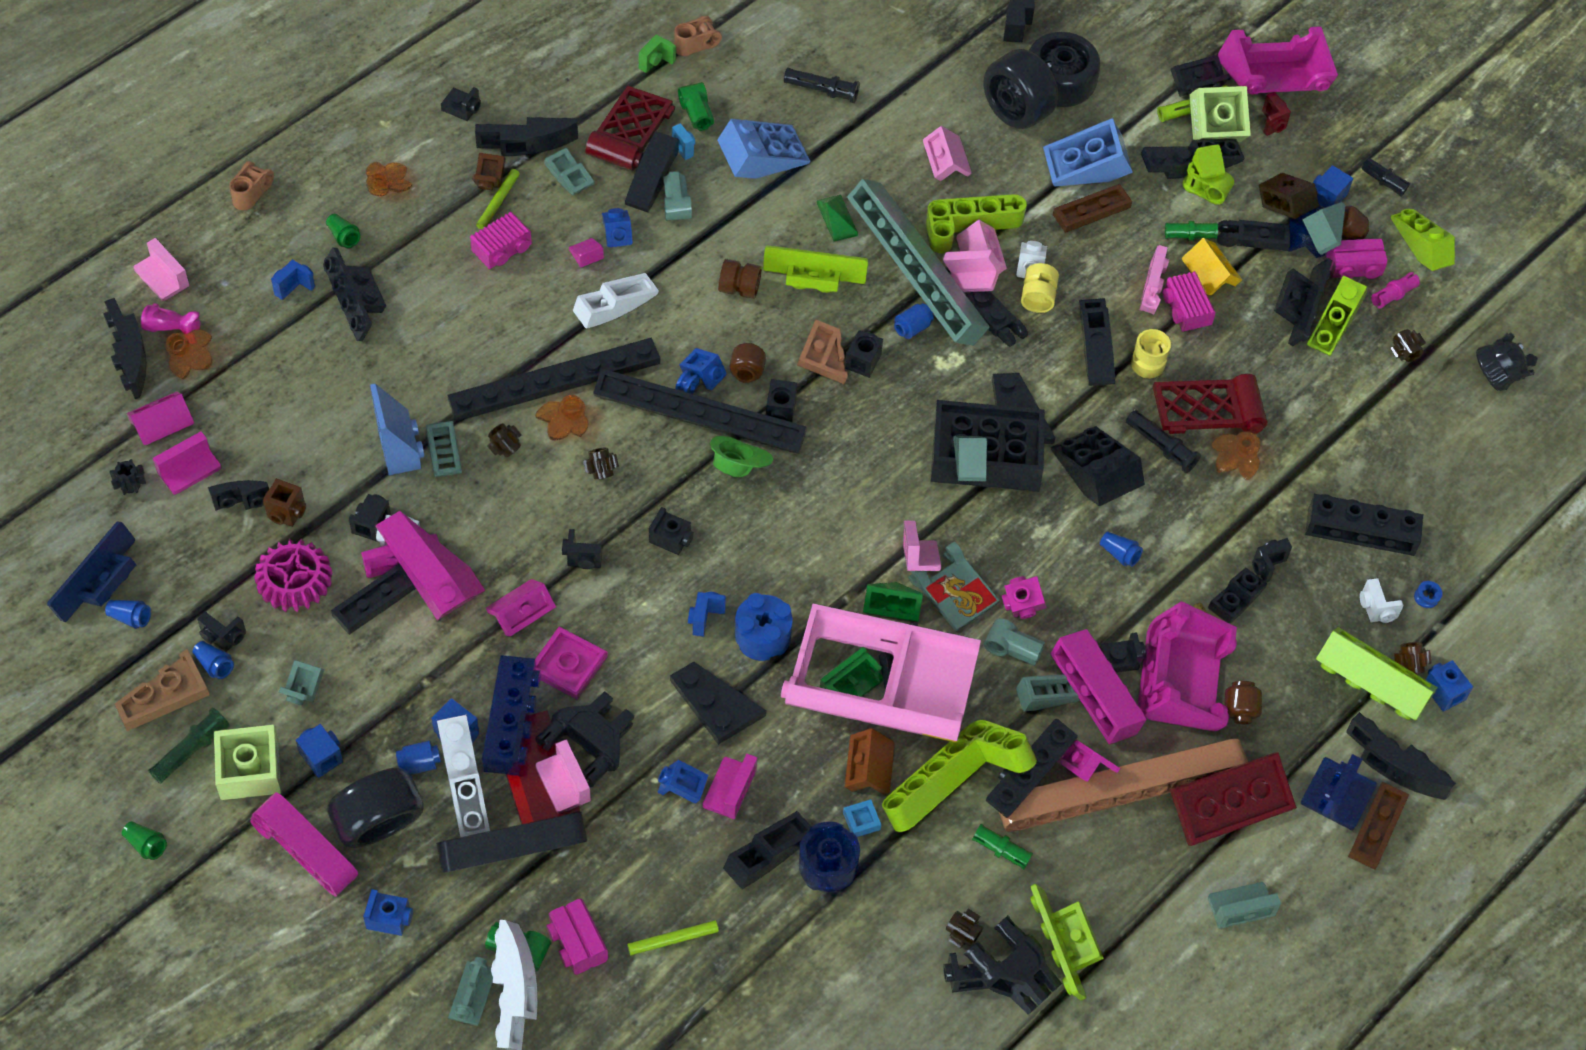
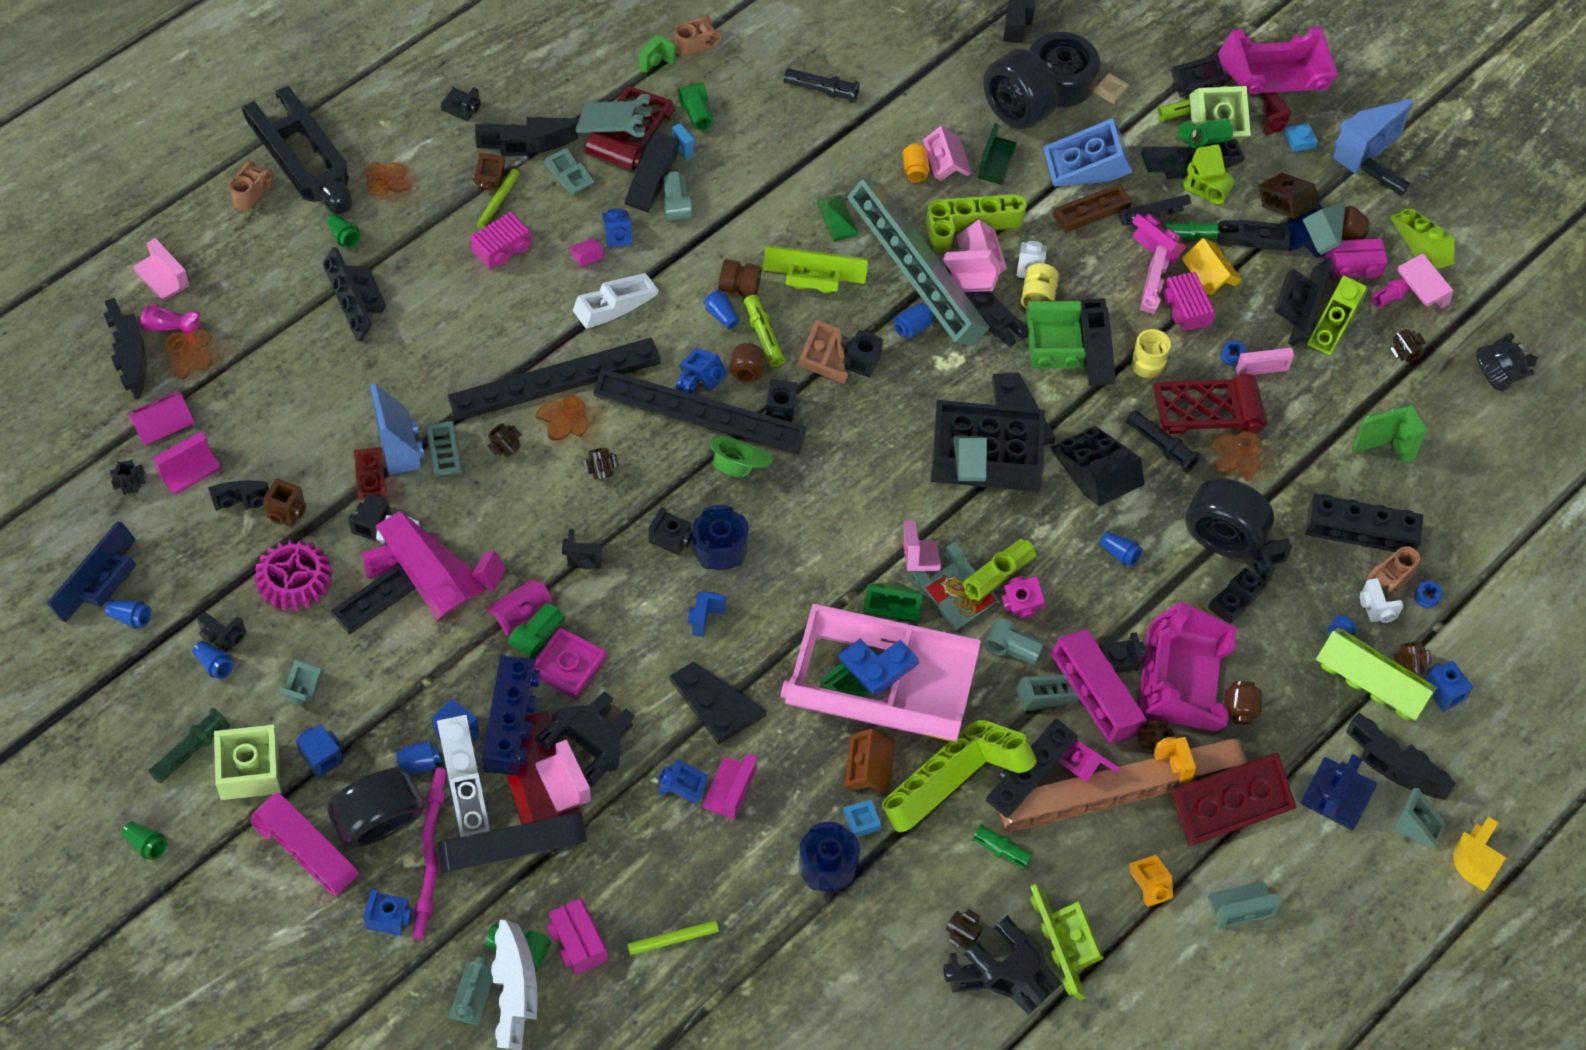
(167, 692): medium nougat wing -> none
(290, 277): blue bracket -> none
(327, 187): none -> black piece
(369, 472): none -> clear red slope
(425, 906): none -> dark pink bar
(489, 570): none -> dark pink slope
(532, 636): none -> green piece
(615, 116): none -> sand green flag
(720, 538): none -> clear blue brick
(721, 308): none -> blue cone
(760, 322): none -> lime pin
(761, 148): medium blue slope -> none
(763, 626): blue brick -> none
(766, 850): black slope -> none
(880, 671): none -> blue plate
(916, 162): none -> light orange brick
(996, 157): none -> dark green panel
(999, 569): none -> lime piece
(1055, 334): none -> bright green panel
(1111, 88): none -> tan tile
(1151, 235): none -> dark pink bracket
(1153, 733): none -> dark brown gear
(1153, 880): none -> light orange bracket
(1173, 205): none -> black hinge
(1180, 757): none -> light orange bracket
(1206, 132): none -> green piece
(1229, 347): none -> blue bush
(1229, 518): none -> black wheel
(1265, 361): none -> bright pink tile
(1300, 137): none -> dark azure plate
(1332, 186): blue brick -> none
(1344, 623): none -> blue bush
(1370, 133): none -> medium blue slope
(1378, 825): reddish brown plate -> none
(1393, 573): none -> nougat piece
(1397, 426): none -> bright green bracket
(1420, 820): none -> sand green slope
(1426, 281): none -> bright pink panel
(1476, 860): none -> yellow brick

